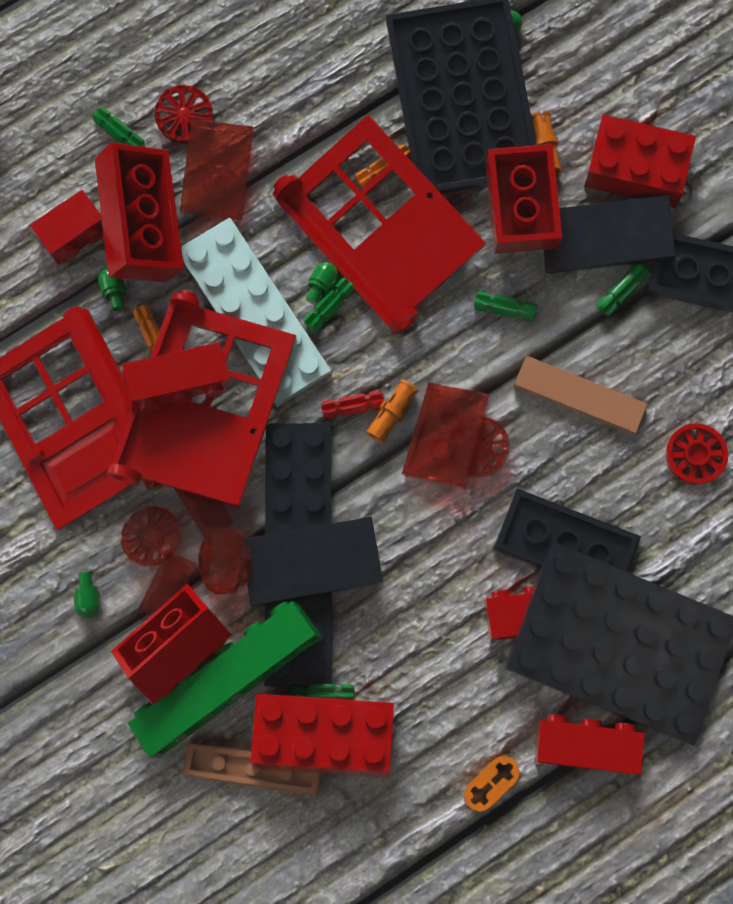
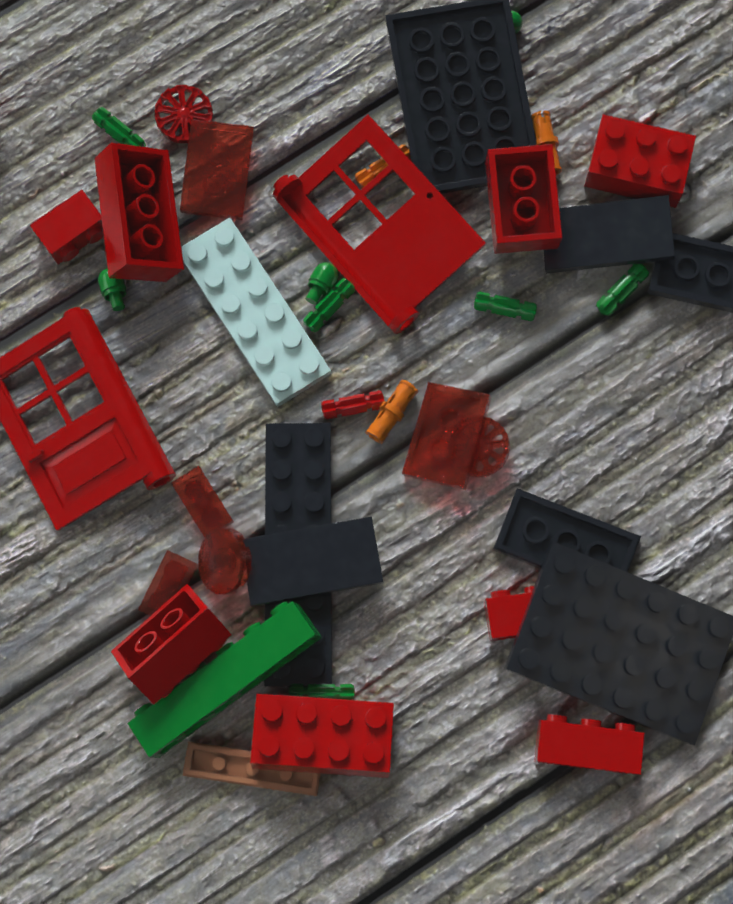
(87, 597): green cylinder -> none
(147, 325): orange axle -> none
(151, 536): clear red wheel -> none
(176, 377): red brick -> none
(192, 442): red door -> none
(497, 789): orange beam -> none
(580, 395): nougat tile -> none
(697, 454): red wheel -> none

